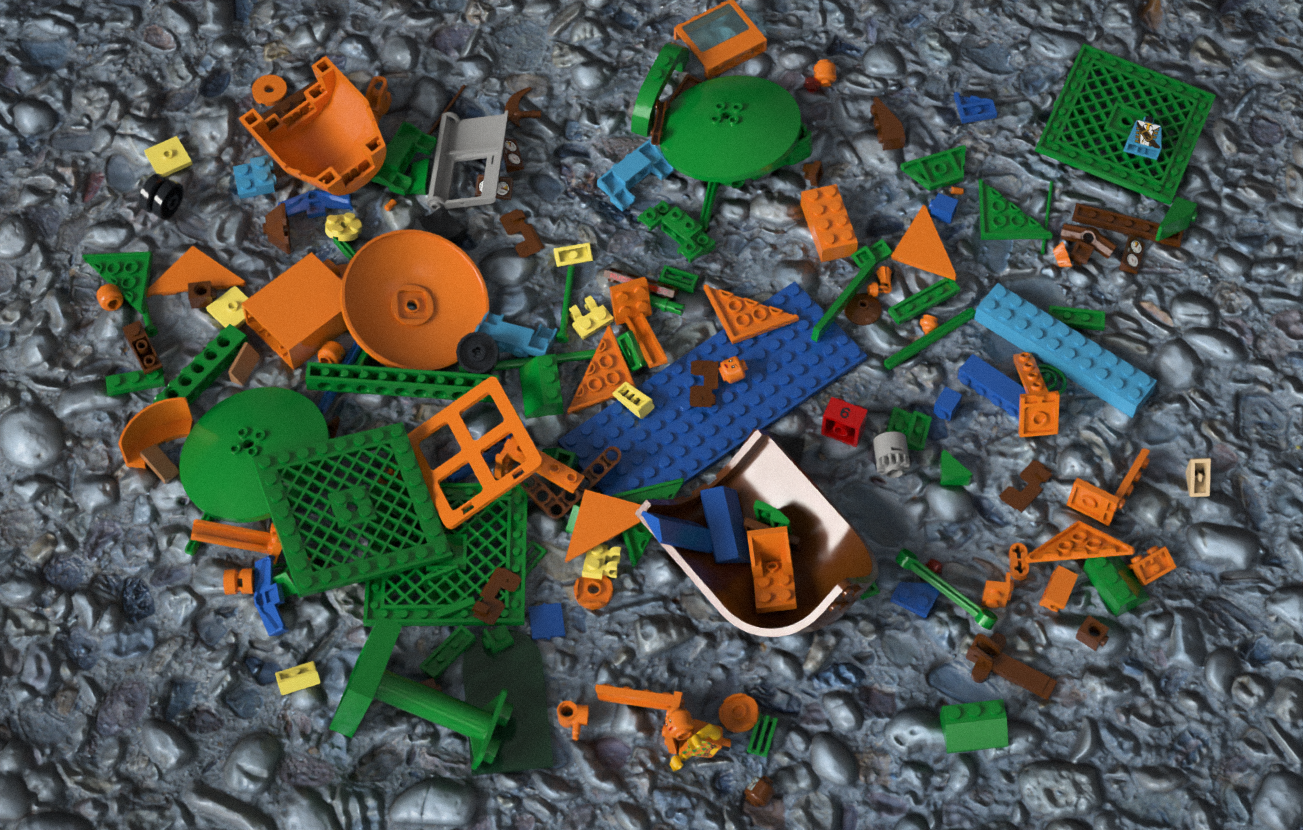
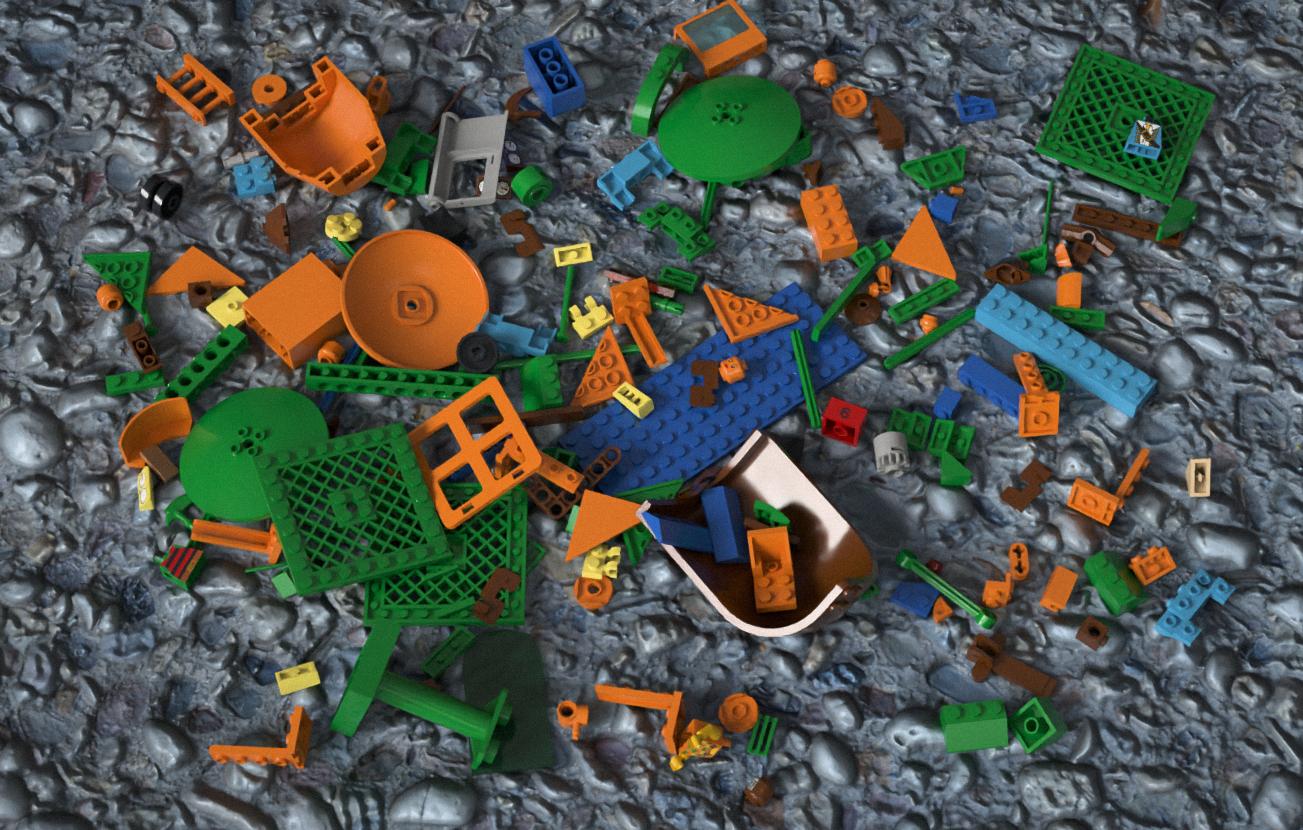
(145, 490): none -> light yellow slope
(168, 157): light yellow plate -> none
(175, 511): none -> green piece
(181, 565): none -> torso
(203, 75): none -> orange fence
(232, 578): orange wheel -> none
(240, 159): none -> light grey pin
(243, 364): medium nougat slope -> none
(268, 597): blue plate -> none
(295, 753): none -> orange bracket
(315, 203): blue plate -> none
(497, 639): green bracket -> none
(530, 418): none -> reddish brown tile
(532, 185): none -> green piece
(546, 621): blue piece -> none
(553, 77): none -> blue brick
(631, 351): green tile -> none
(657, 132): reddish brown piece -> none
(679, 723): orange head -> none
(695, 486): none -> reddish brown piece
(806, 379): none -> green axle
(811, 84): clear red plate -> none
(849, 102): none -> orange tile
(941, 610): none -> orange tile
(953, 438): none -> green slope
(1004, 219): green tile -> none
(1009, 271): none -> reddish brown hat
(1036, 258): none -> green slope
(1037, 724): none -> green slope
(1069, 290): none -> orange brick
(1079, 542): orange tile -> none
(1132, 255): slope -> none
(1189, 601): none -> dark azure bracket

